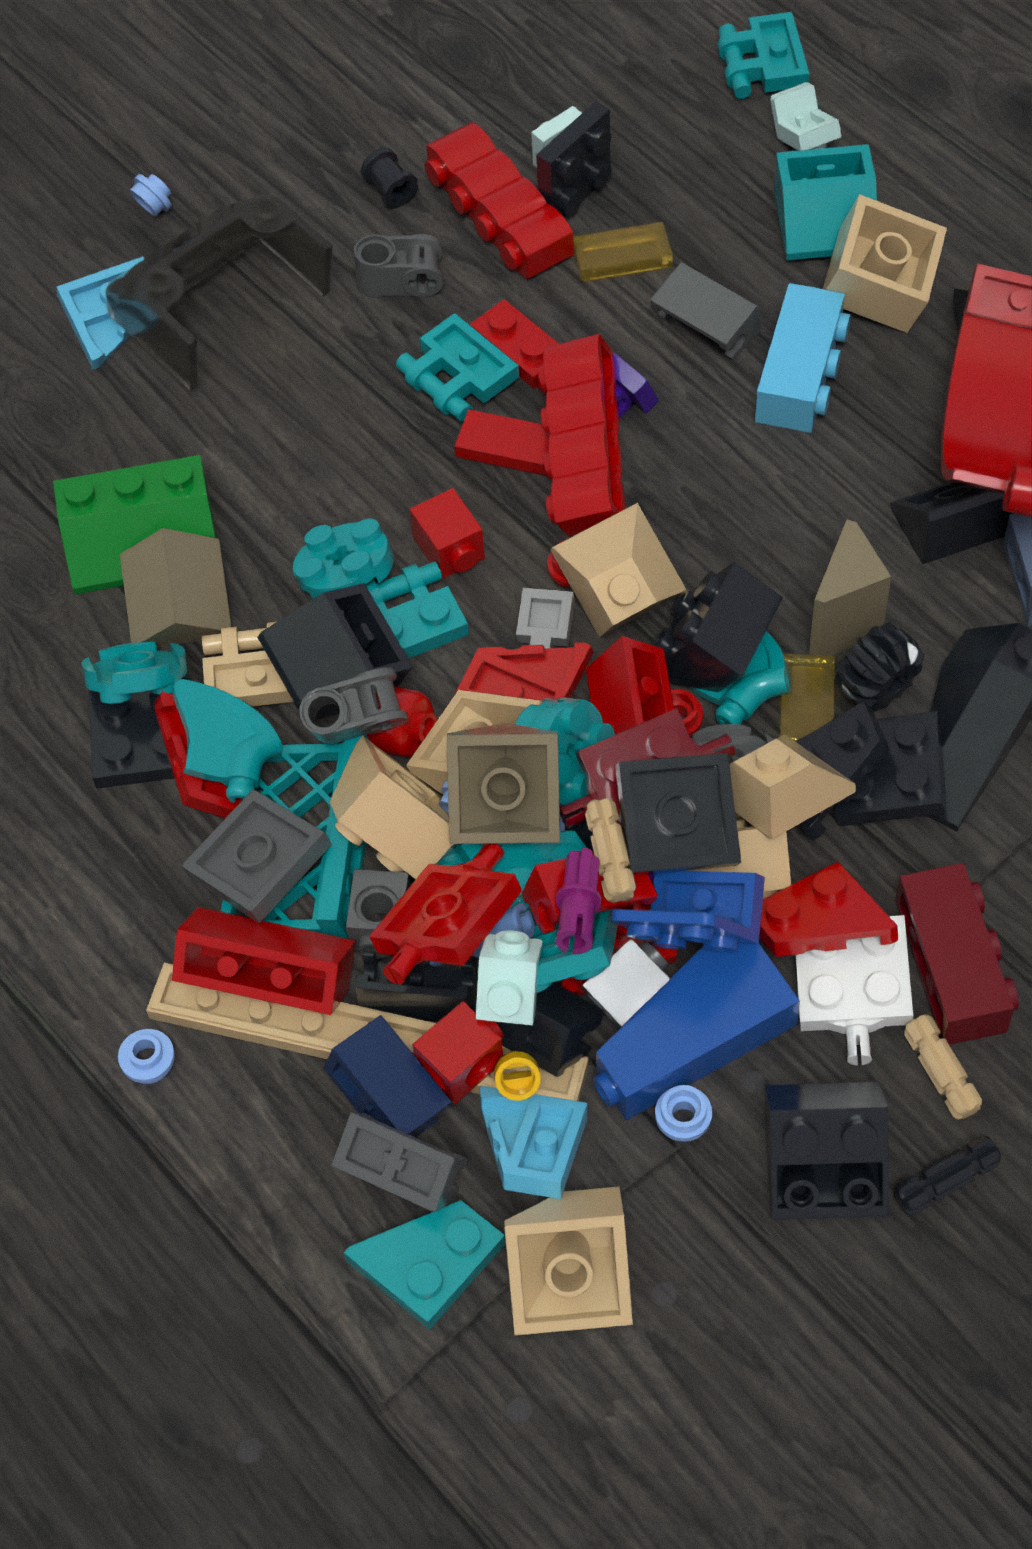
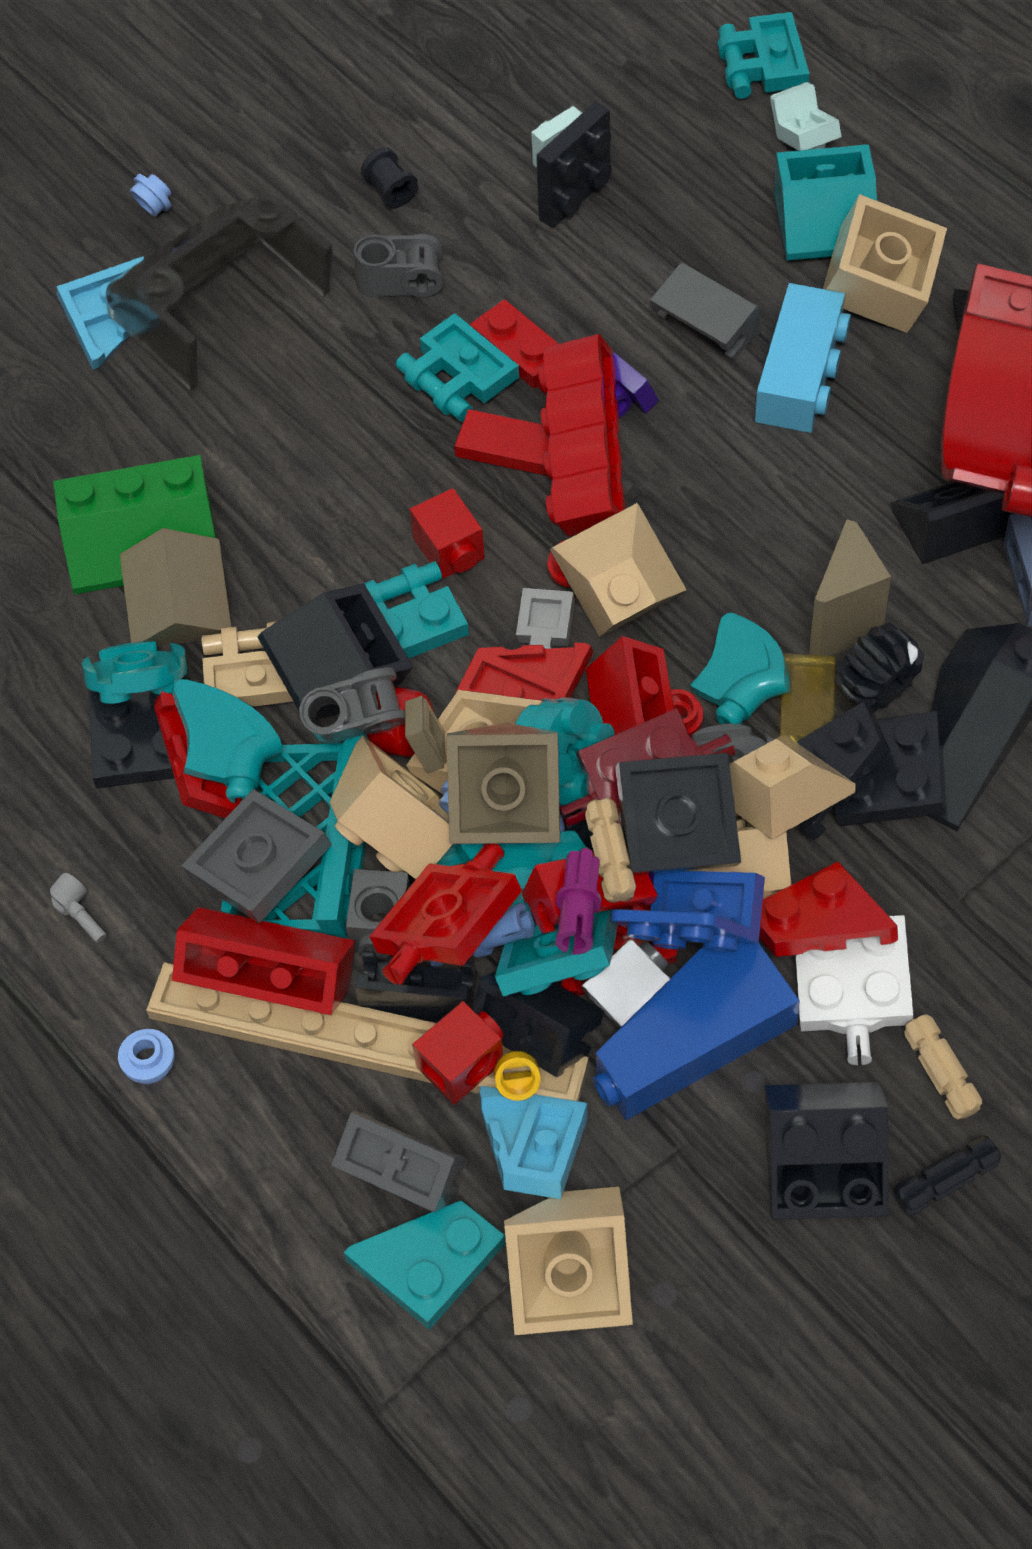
(66, 895): none -> light grey hand
(356, 546): teal plate -> none
(386, 1079): dark blue hinge -> none
(425, 734): none -> dark tan tile
(499, 200): red brick -> none
(508, 978): light aqua bracket -> none
(622, 251): clear yellow tile -> none
(683, 1098): light blue plate -> none
(717, 629): black slope -> none
(956, 954): dark red brick -> none

